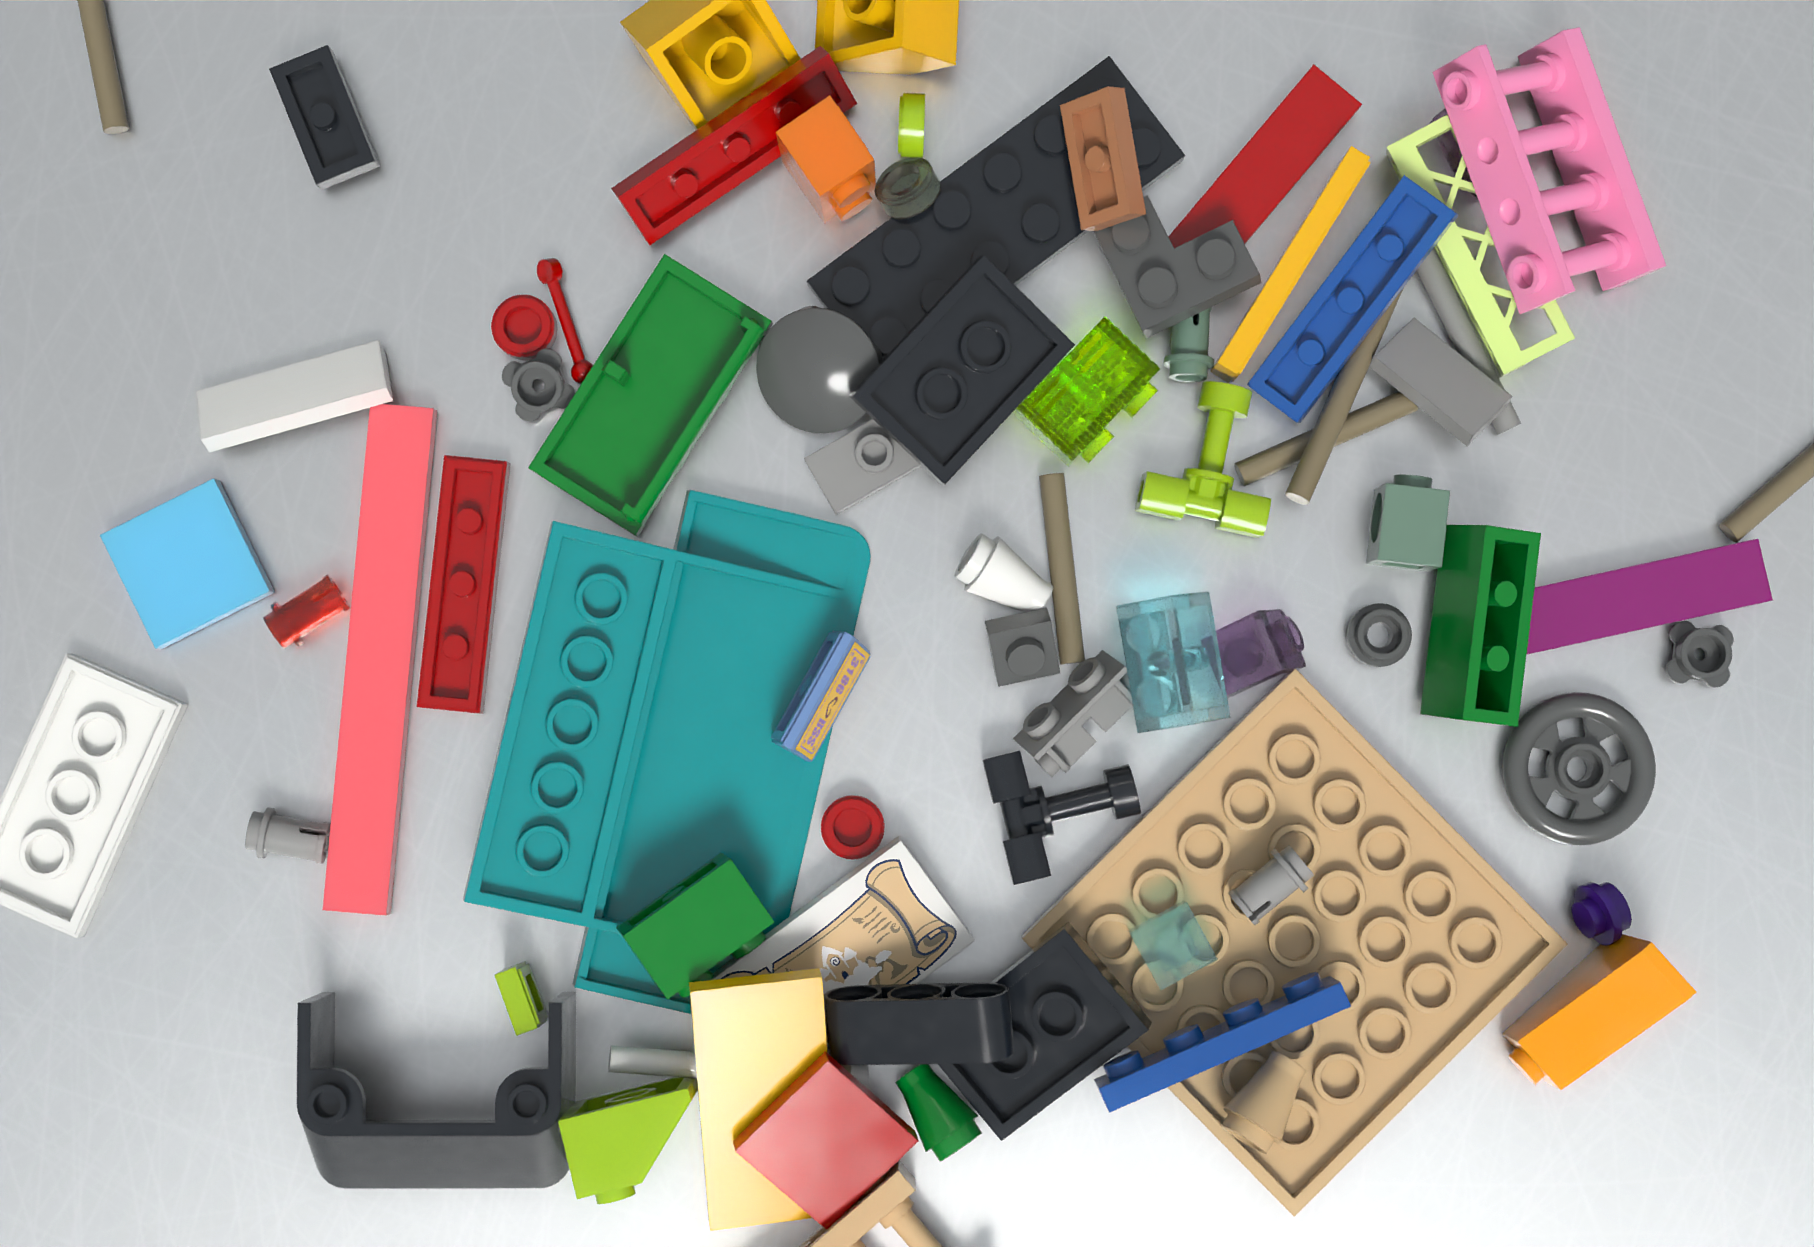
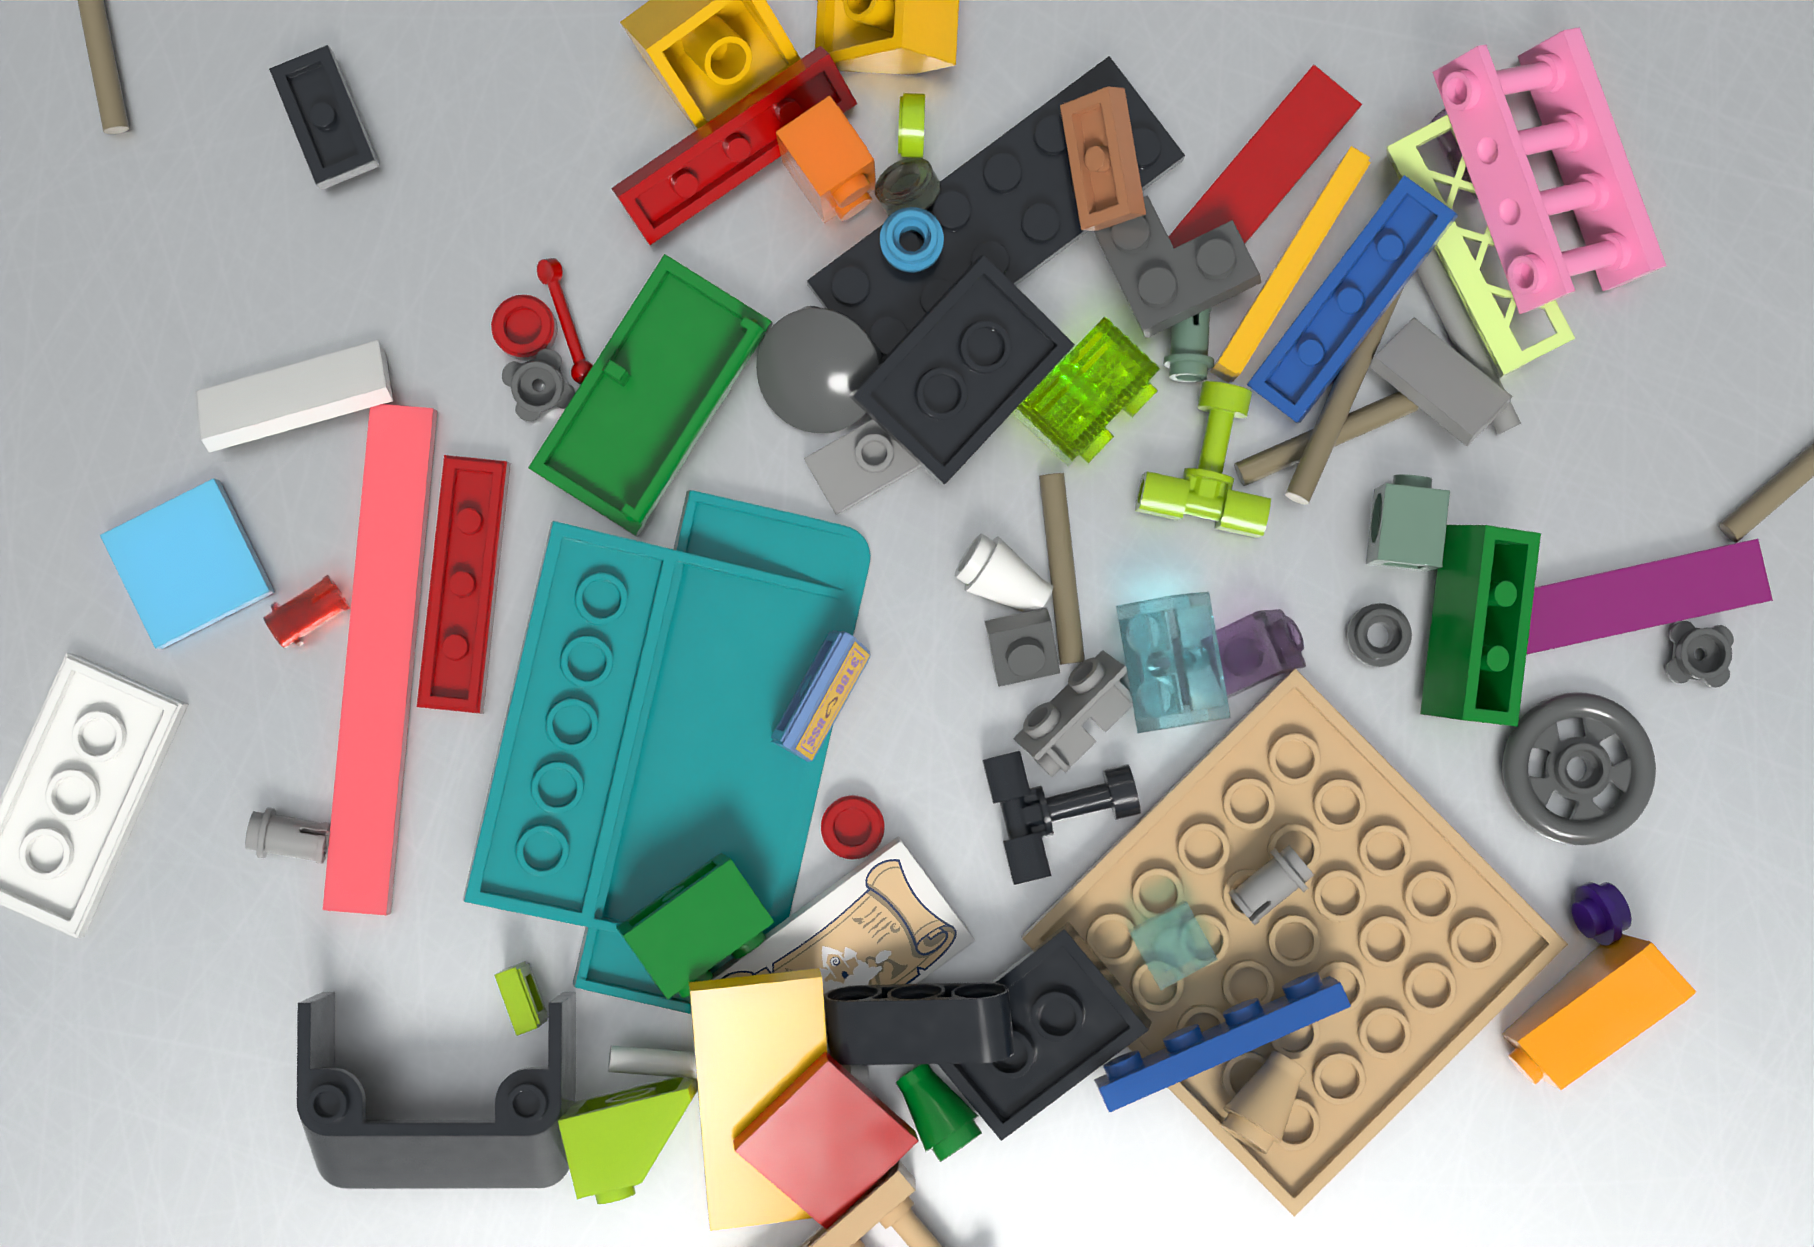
(906, 220): none -> dark azure plate

